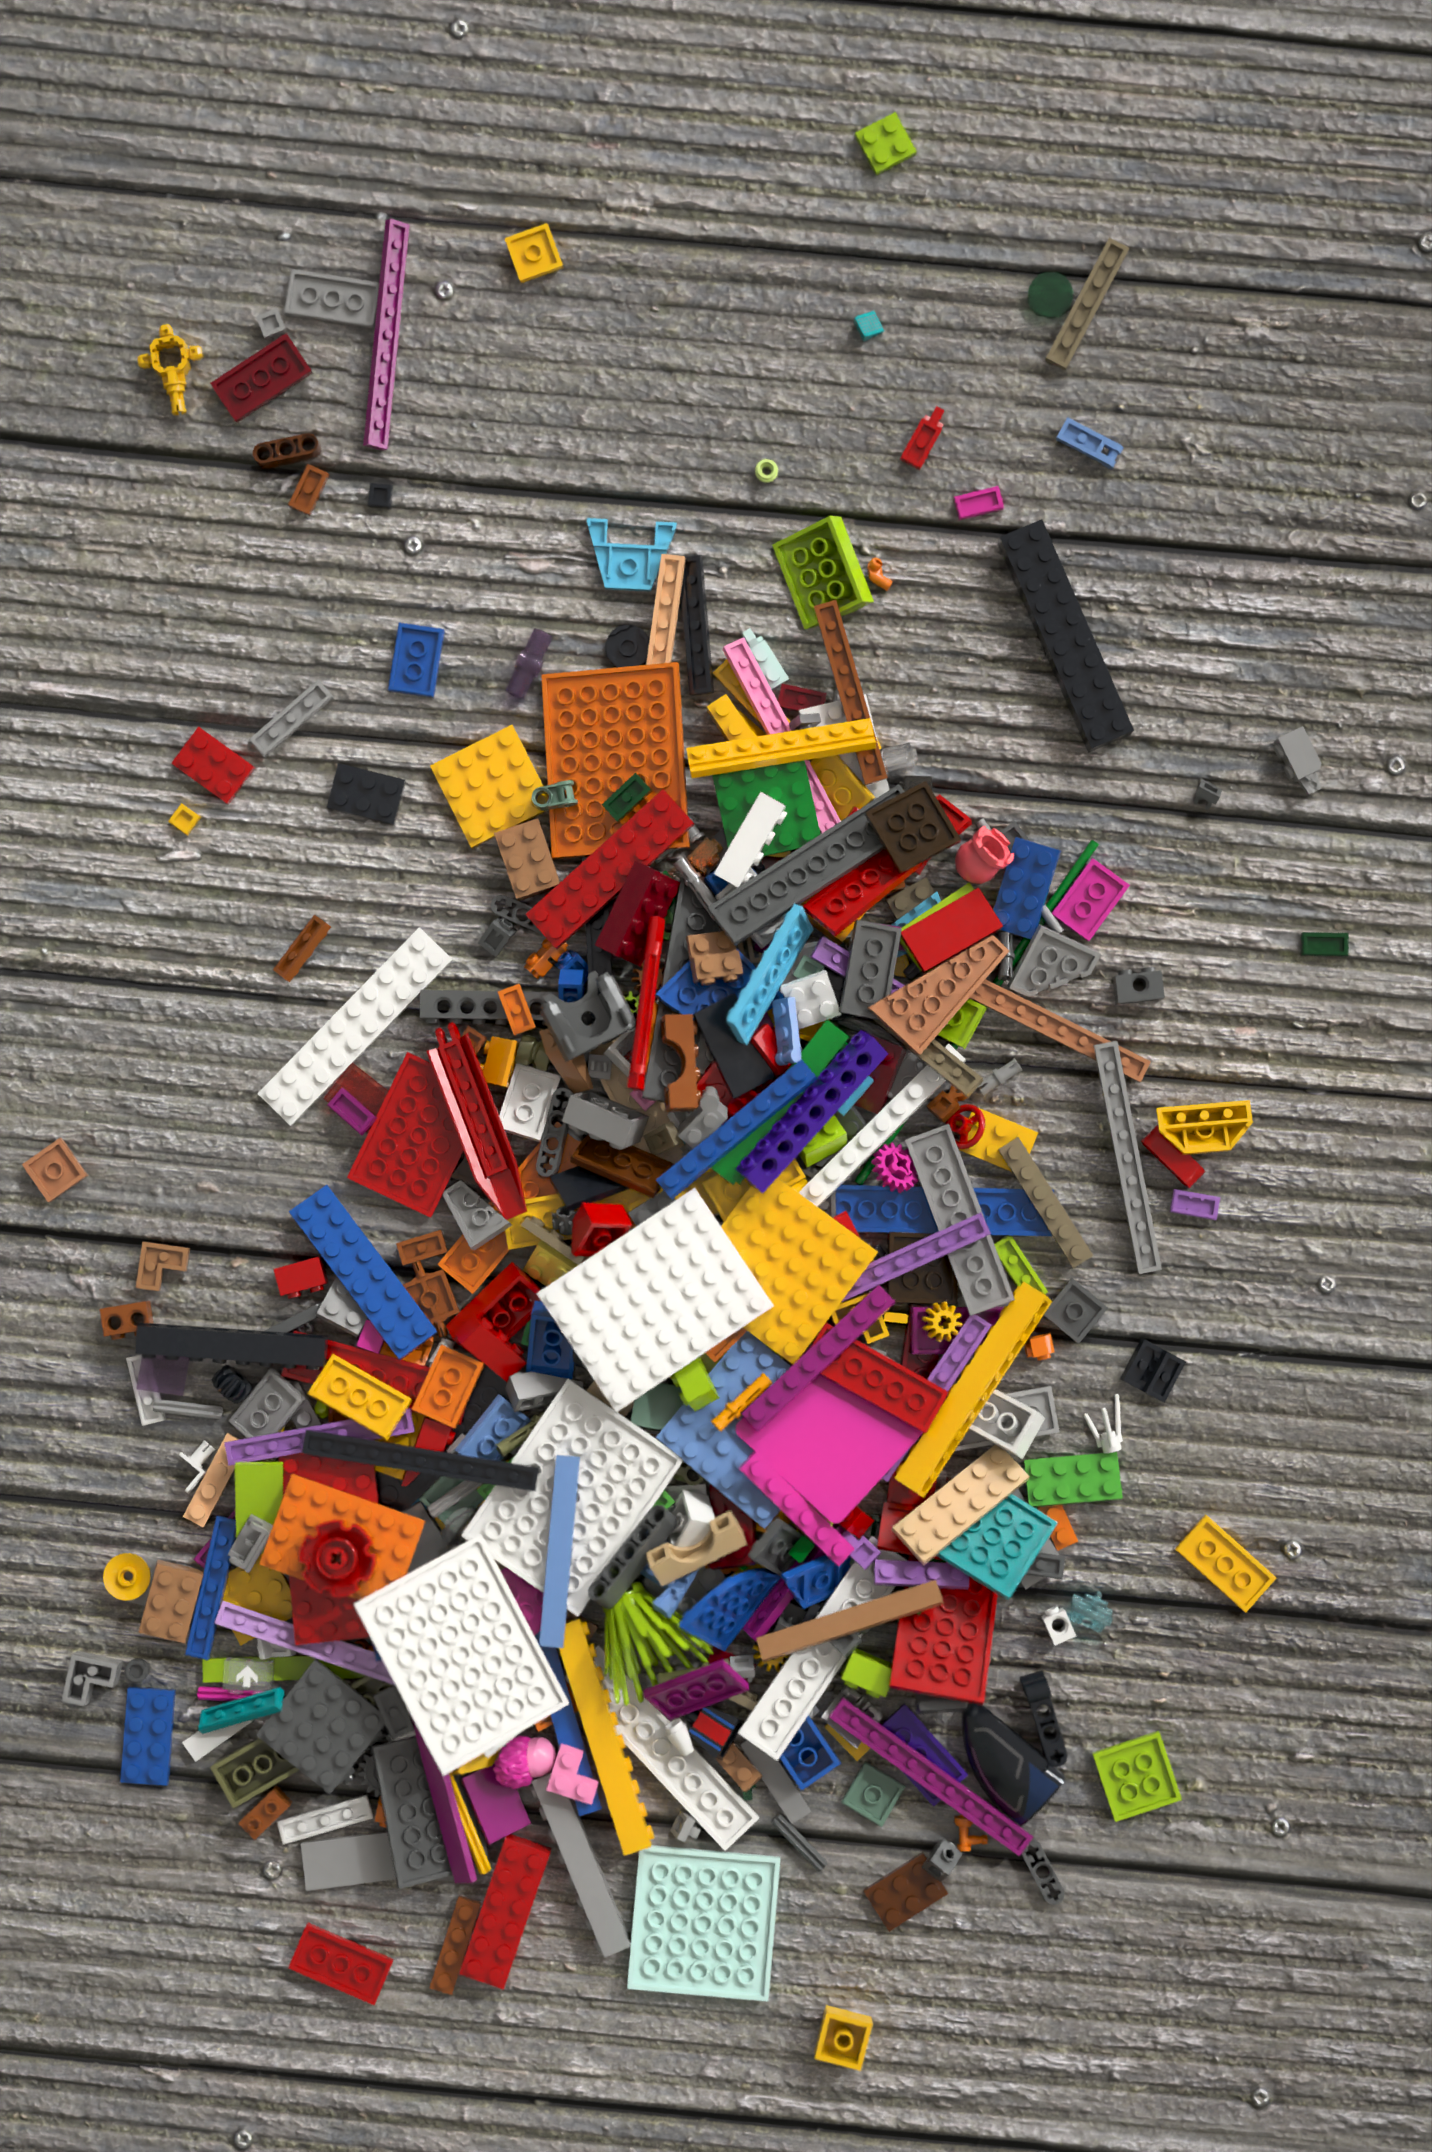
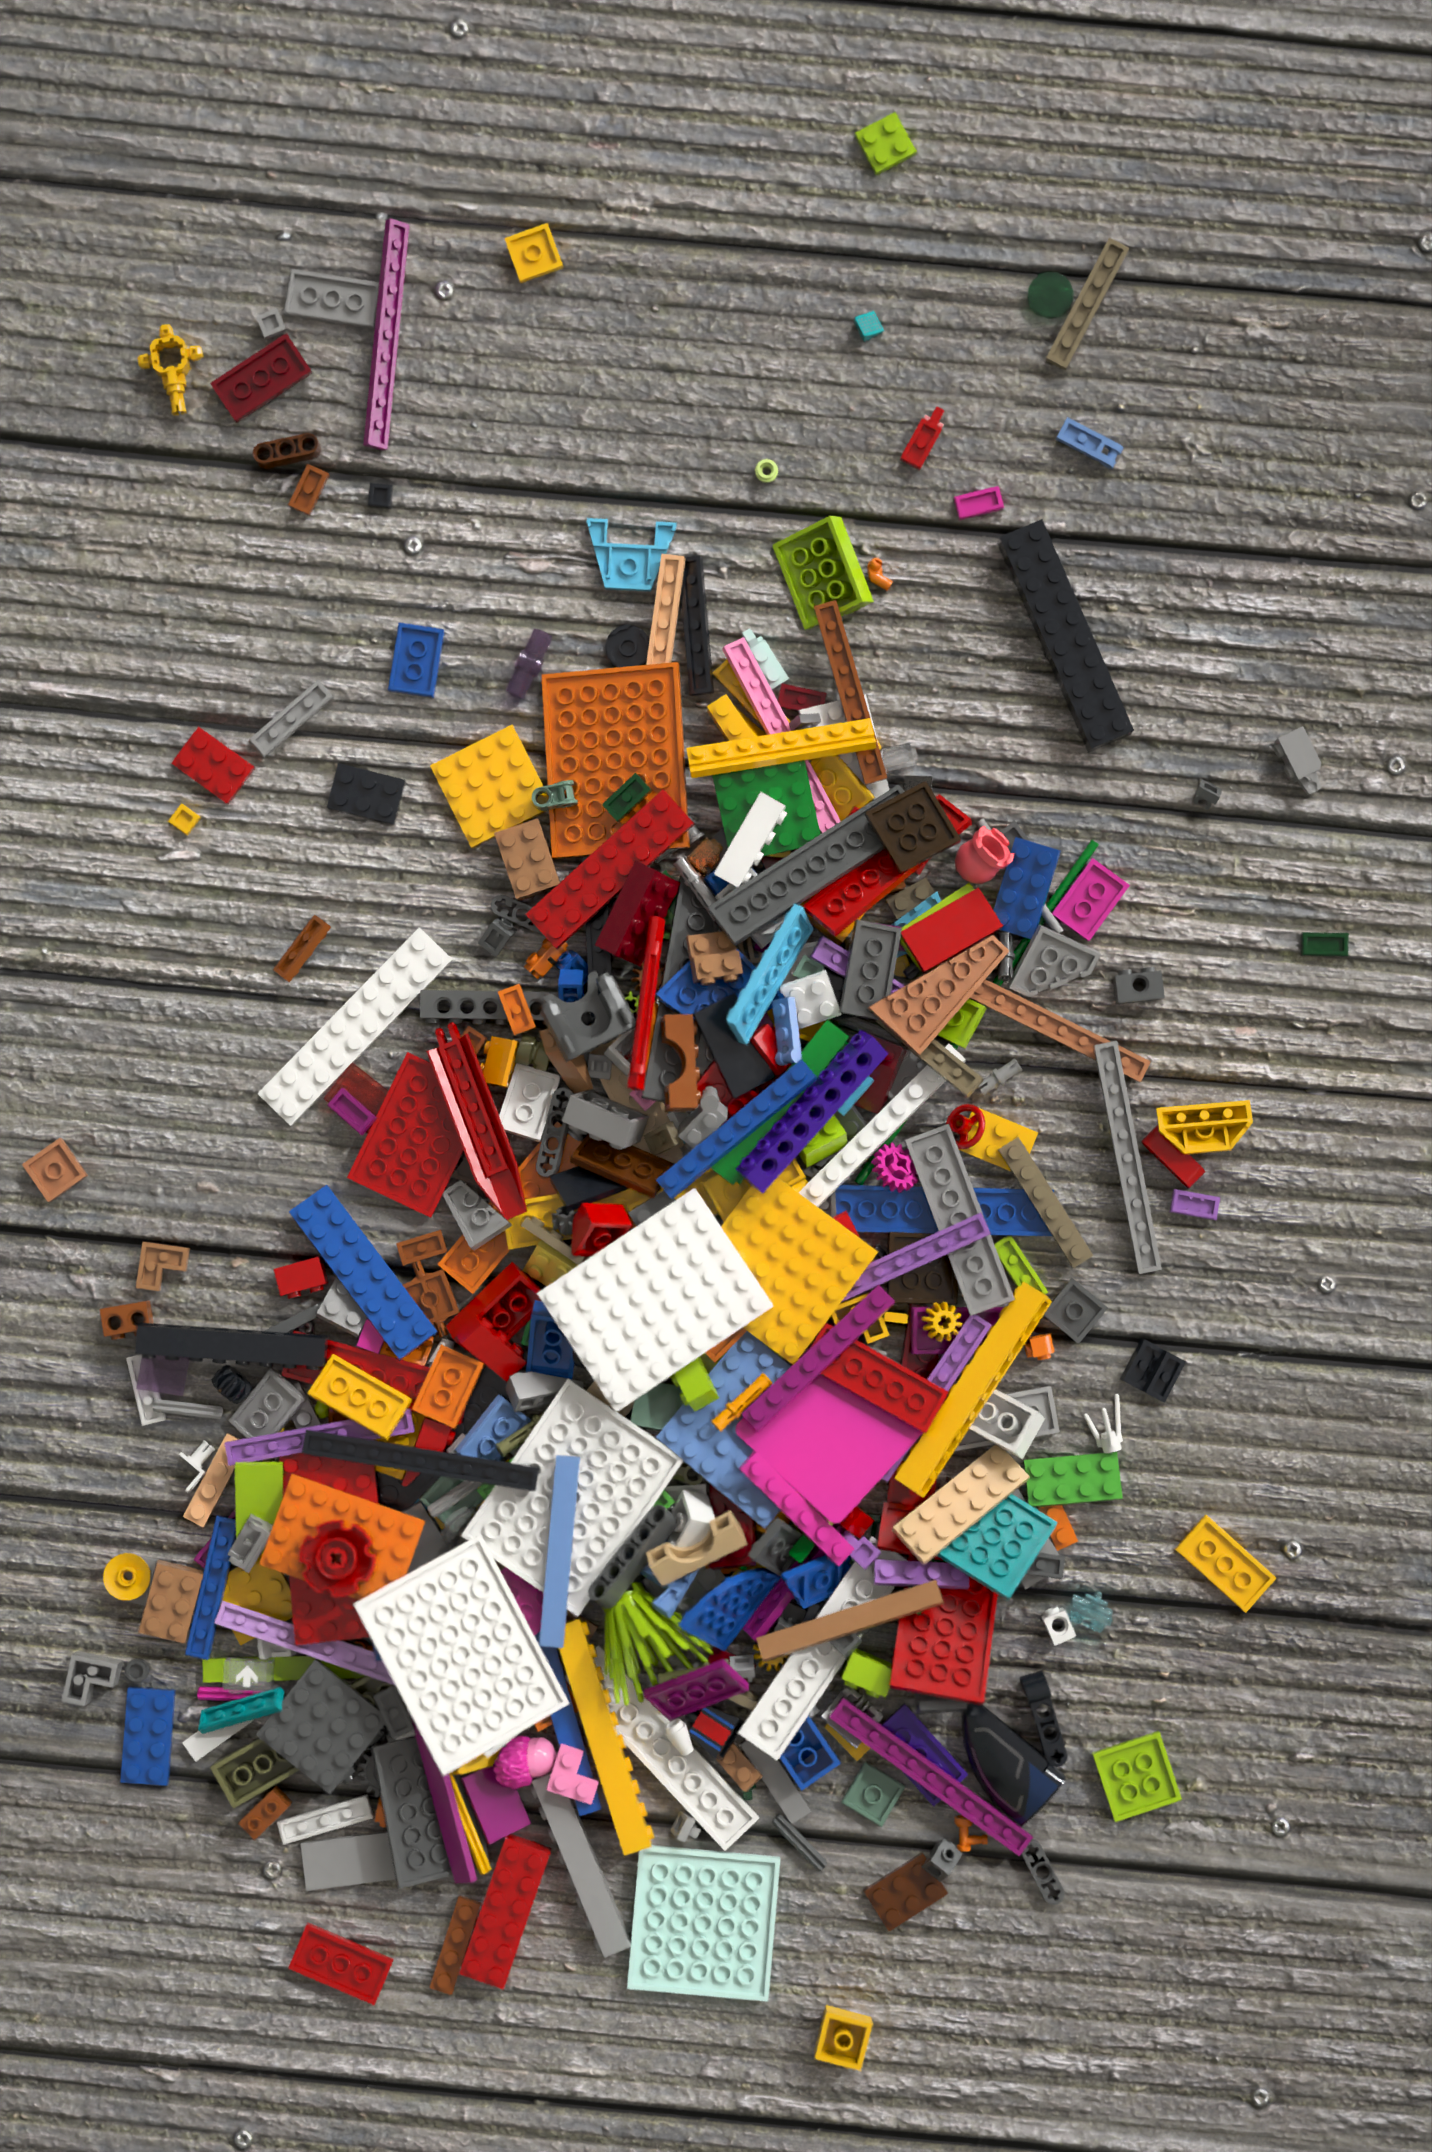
(945, 1104): dark orange plate -> none

